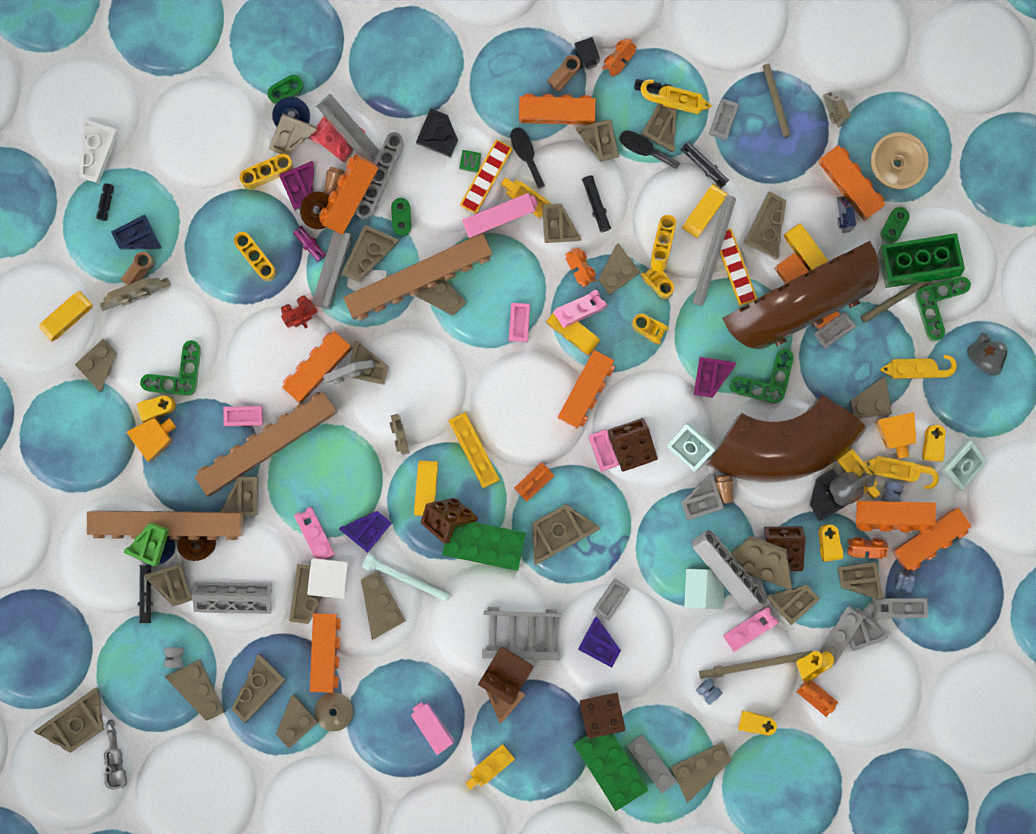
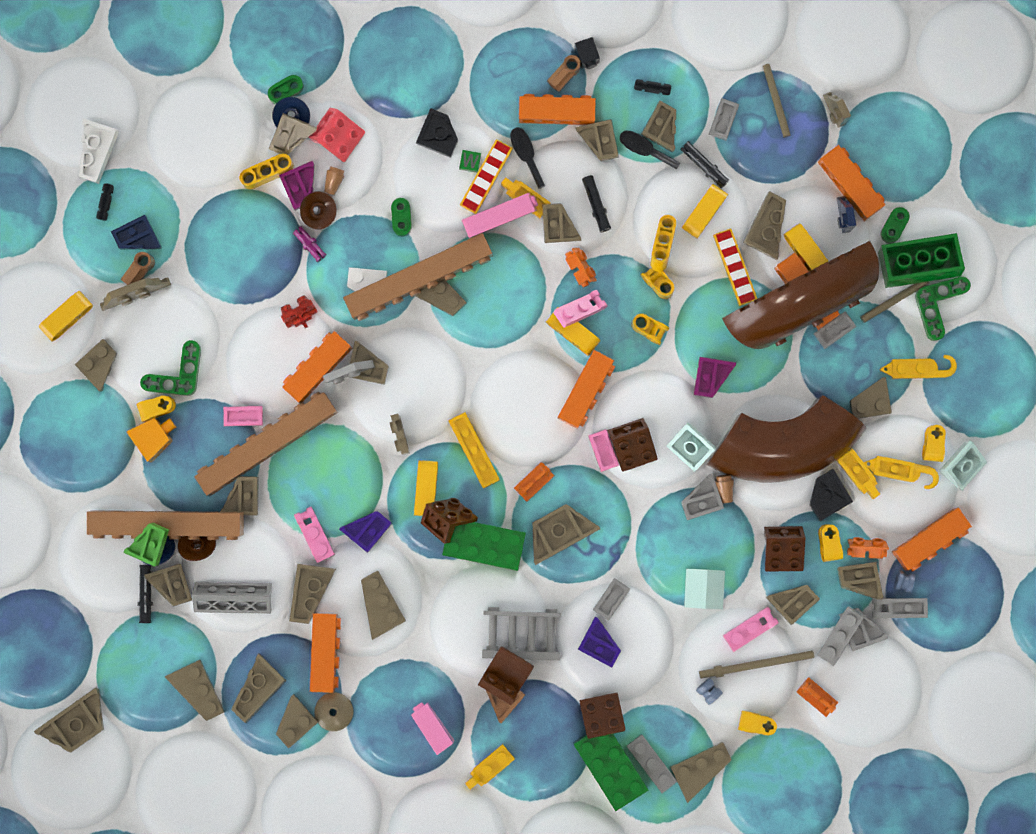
(114, 773): flat silver piece -> none
(173, 657): light grey wheel -> none
(251, 248): yellow beam -> none
(327, 578): white sticker -> none
(332, 270): light grey fence -> none
(347, 128): light grey fence -> none
(348, 193): orange brick -> none
(368, 252): dark tan wing -> none
(371, 563): light aqua piece -> none
(387, 170): light grey beam -> none
(519, 322): bright pink plate -> none
(613, 61): orange hinge -> none
(617, 271): dark tan wing -> none
(676, 98): yellow plate -> none
(714, 250): light grey axle -> none
(729, 571): light grey beam -> none
(764, 561): dark tan wing -> none
(773, 383): green beam -> none
(814, 664): yellow piece -> none
(850, 487): dark grey piece -> none
(892, 492): sand blue wheel -> none
(896, 516): orange brick -> none
(898, 432): light orange torso -> none
(906, 150): tan dish -> none
(988, 355): dark grey piece -> none

